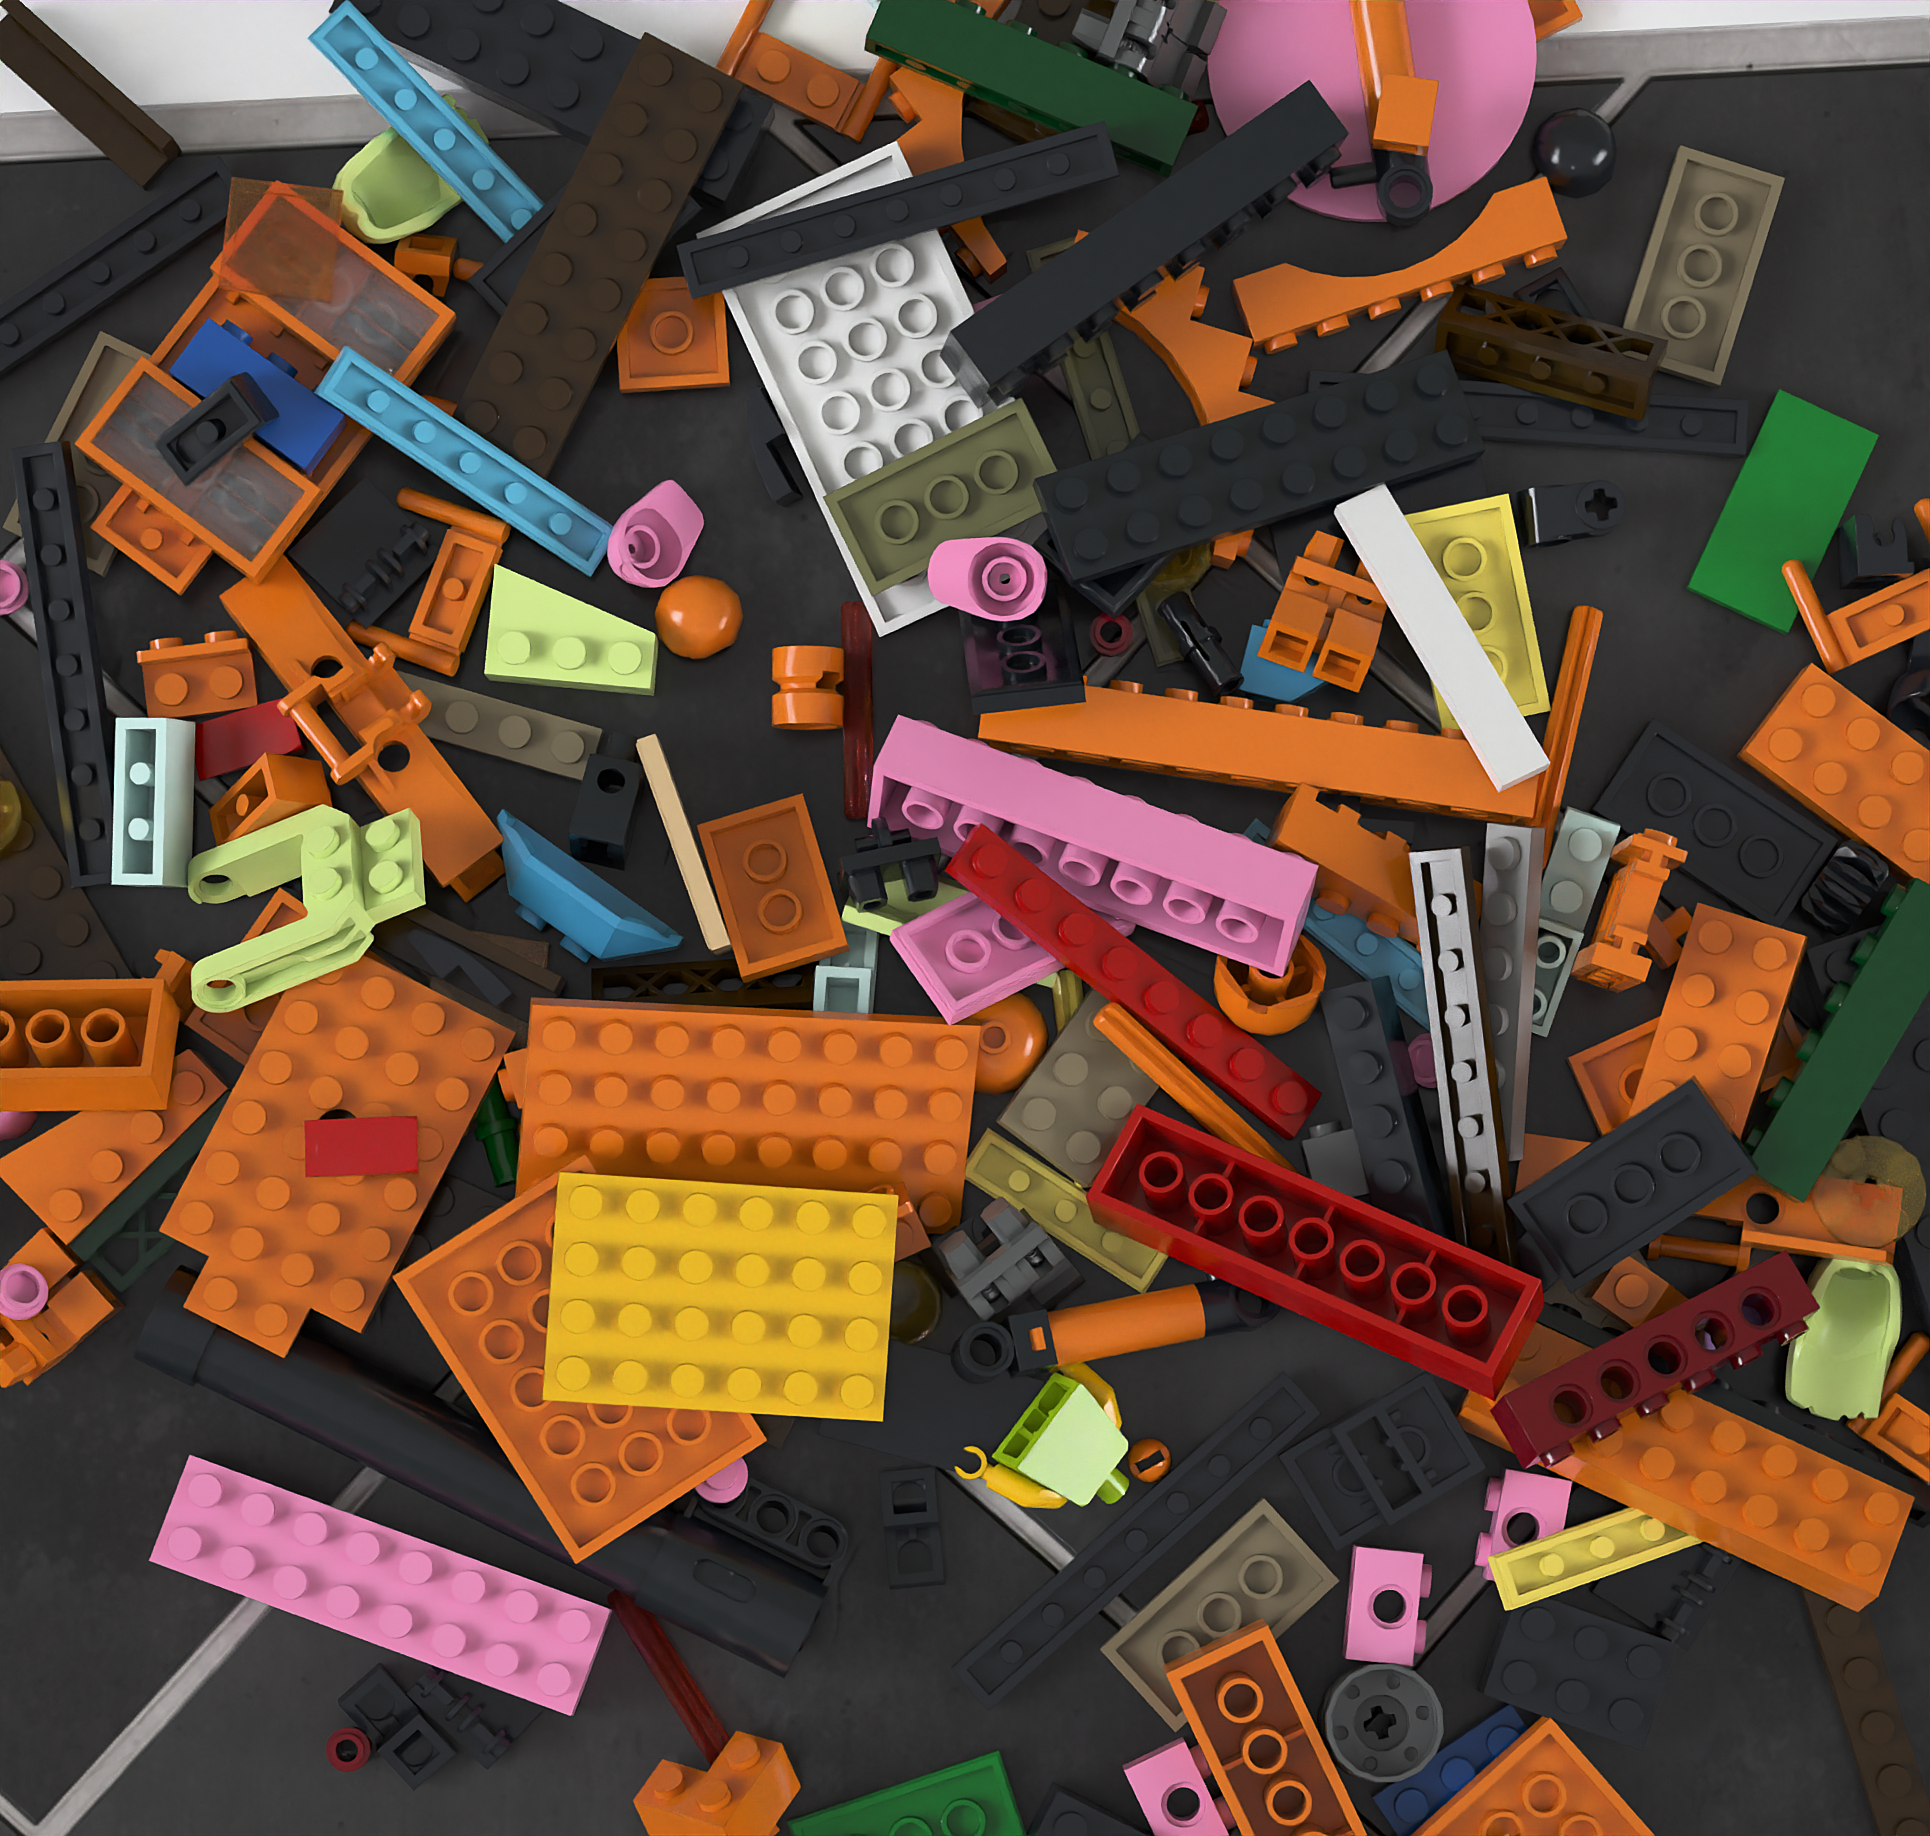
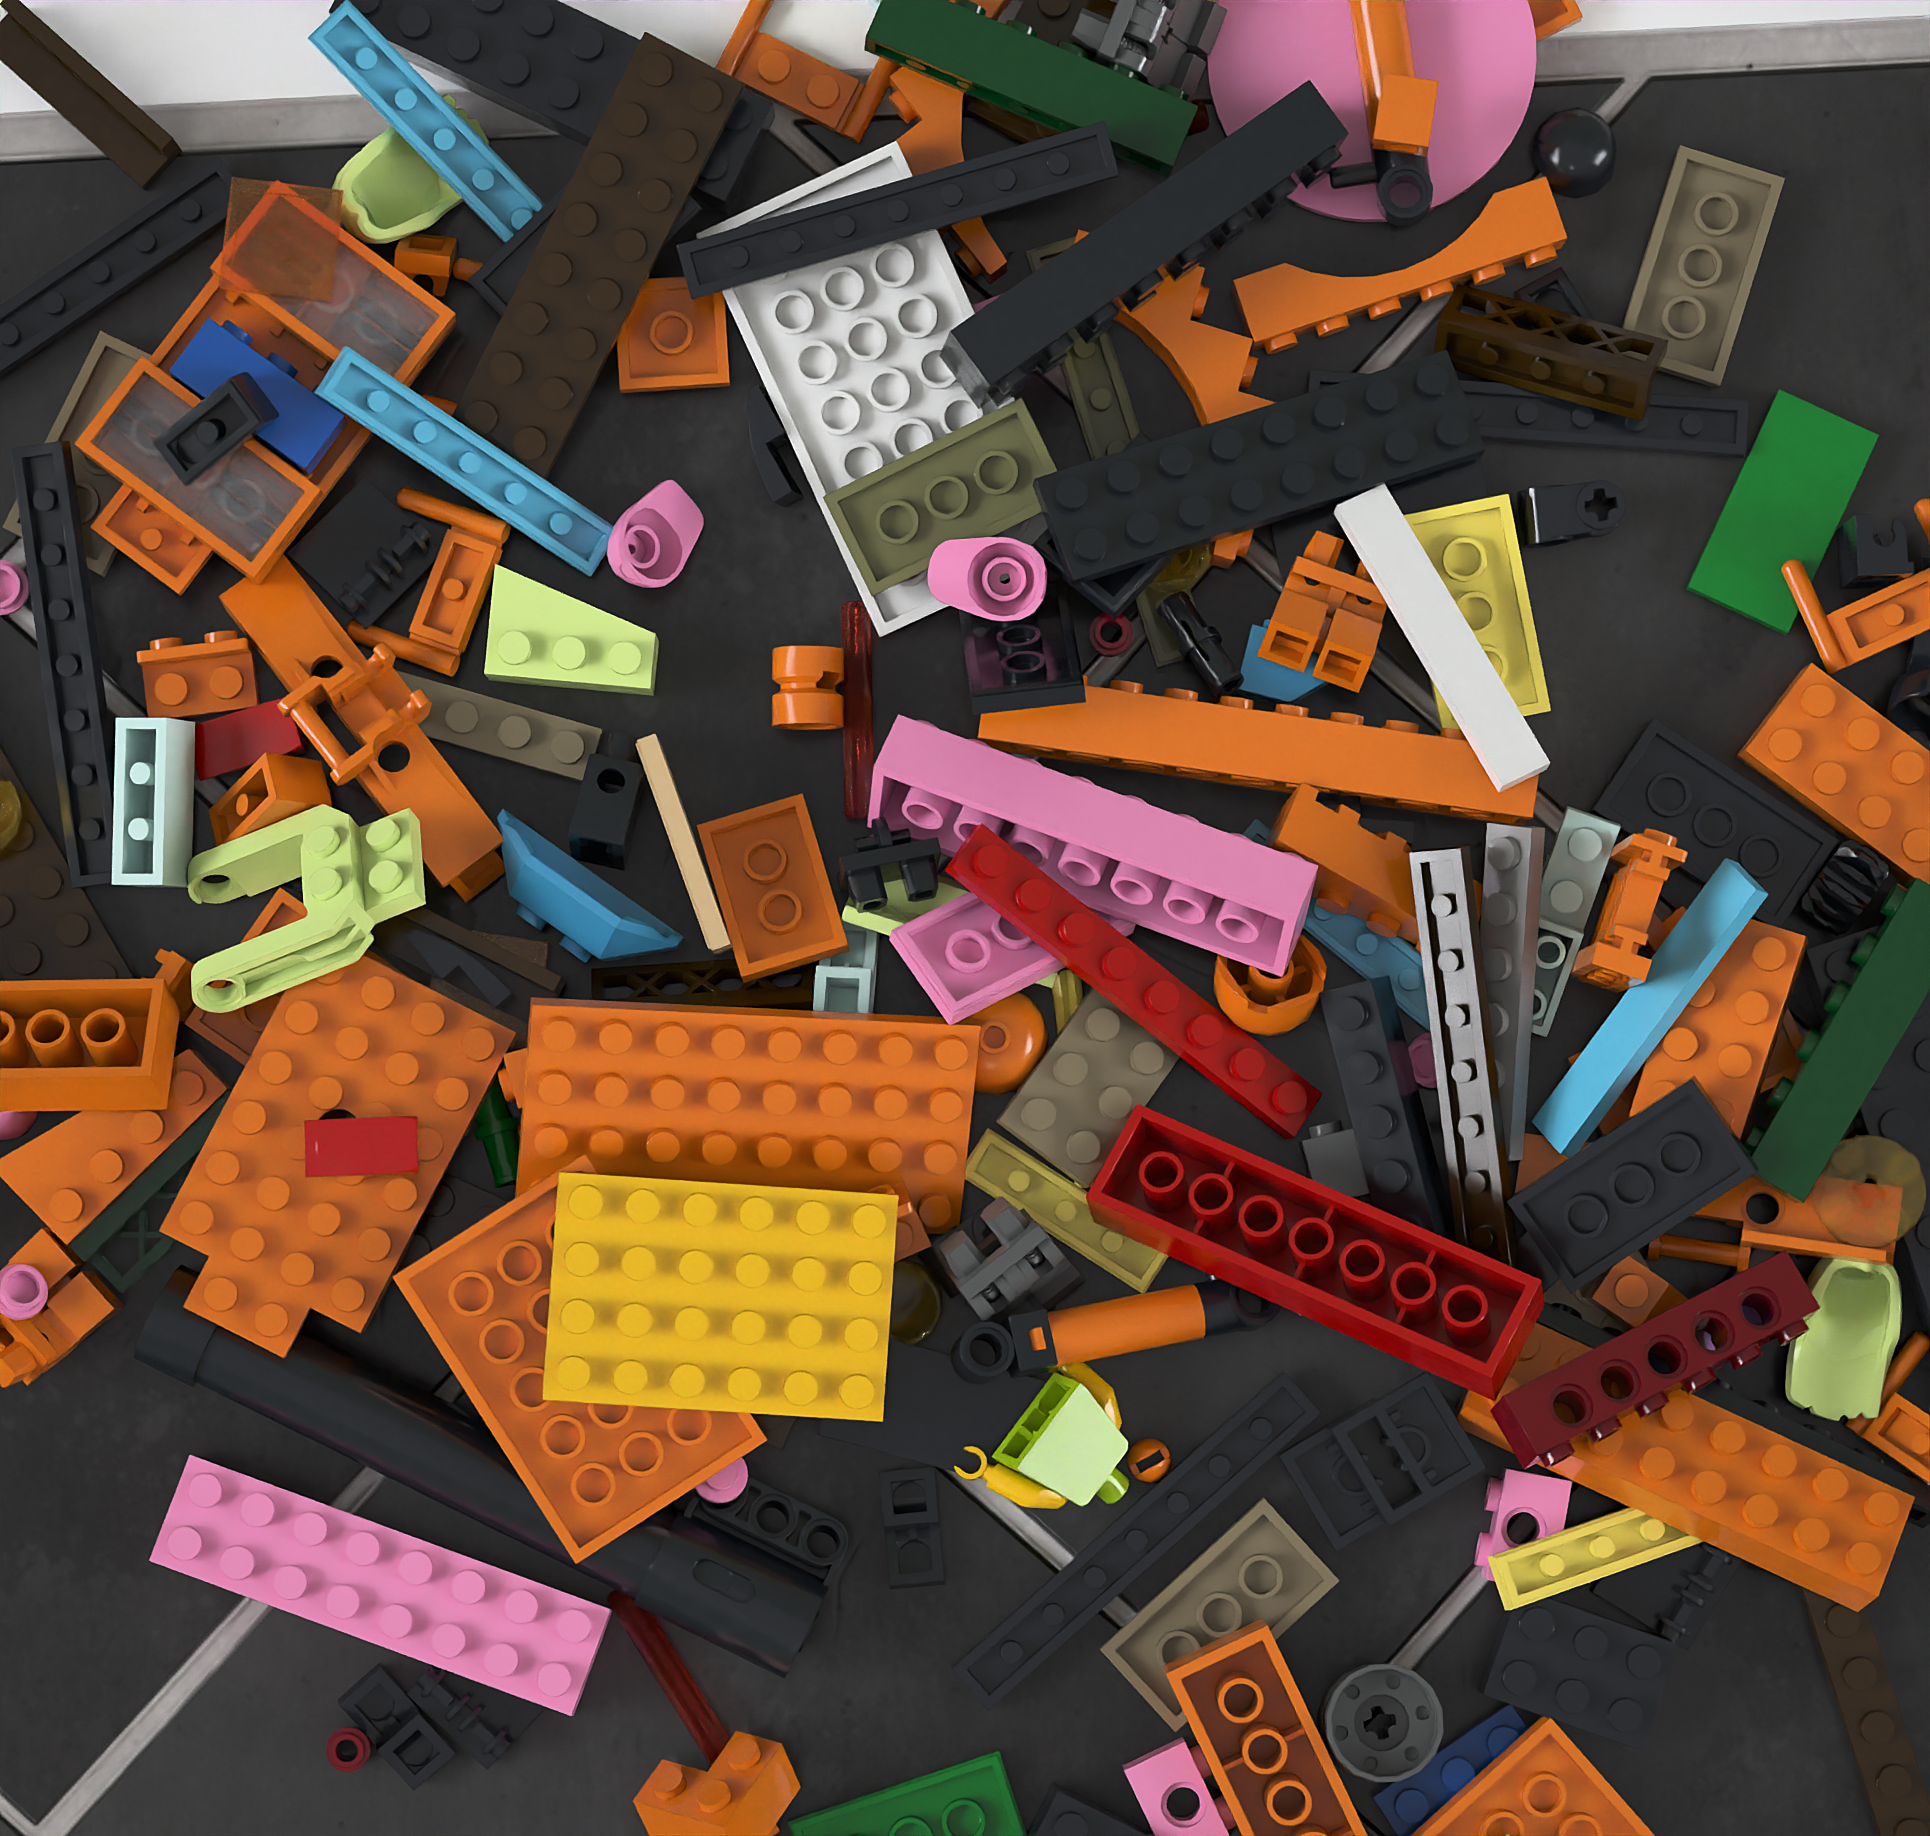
(698, 616): orange hair -> none
(1182, 1083): orange axle -> none
(1378, 1570): bright pink brick -> none
(1565, 718): orange axle -> none
(1649, 1008): none -> medium azure tile

